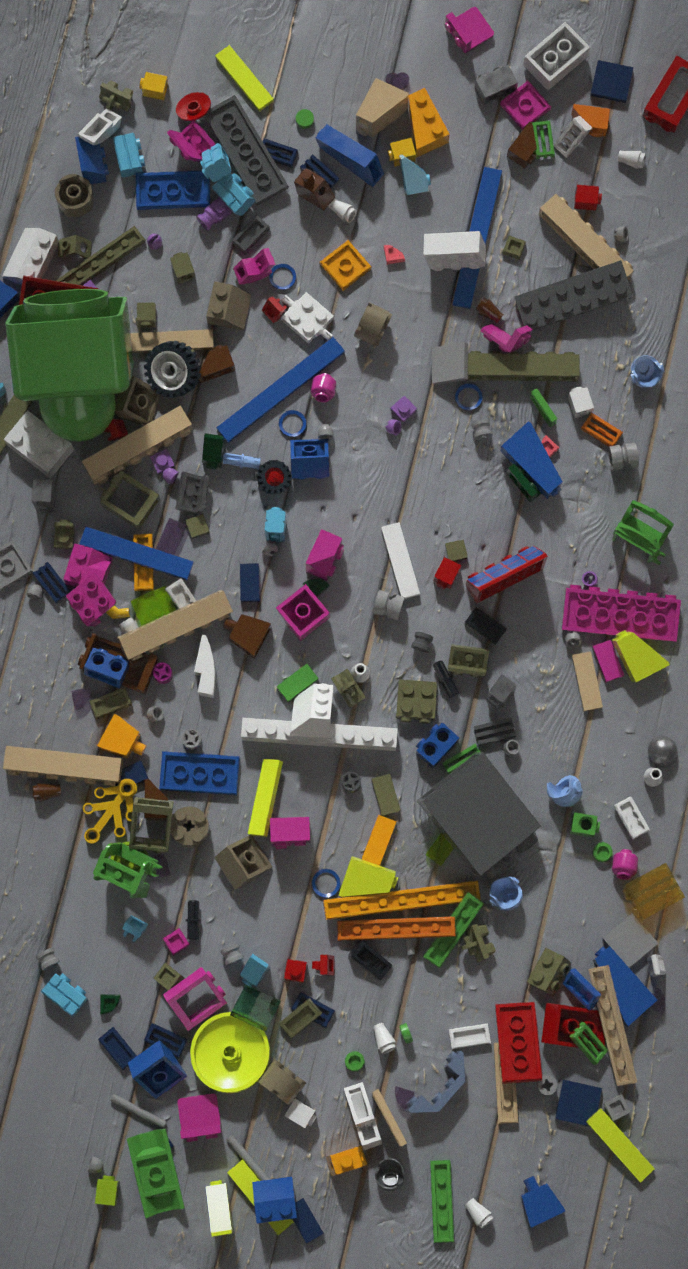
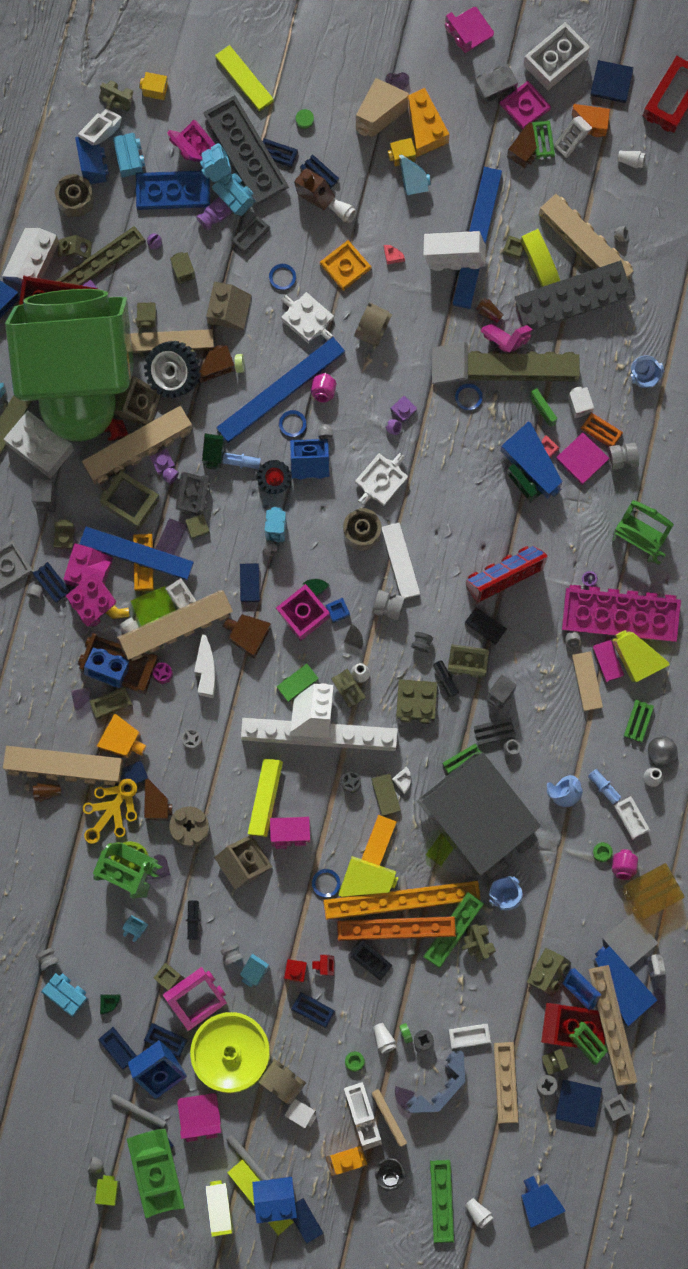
(151, 806): olive window -> none
(155, 713): light grey hinge -> none
(176, 941): dark pink tile -> none
(193, 106): red dish -> none
(199, 773): blue tile -> none
(239, 363): none -> yellowish green tile
(254, 268): dark pink brick -> none
(255, 1008): clear green tile -> none
(273, 309): red tile -> none
(300, 1018): olive tile -> none
(324, 555): dark pink slope -> none
(337, 610): none -> blue tile
(350, 154): blue slope -> none
(354, 637): none -> clear smoke tile
(356, 520): none -> dark tan brick
(381, 479): none -> white plate
(403, 780): none -> white tile
(424, 1042): none -> dark grey wheel
(440, 748): blue brick -> none
(446, 573): red brick -> none
(456, 550): olive tile -> none
(482, 429): light grey wheel -> none
(518, 1042): red tile -> none
(540, 258): none -> neon yellow slope
(554, 1062): none -> olive bracket
(576, 828): bright green brick -> none
(582, 458): none -> dark pink tile
(587, 197): red brick -> none
(604, 786): none -> light blue axle
(620, 1145): neon yellow tile -> none
(643, 705): none -> bright green tile

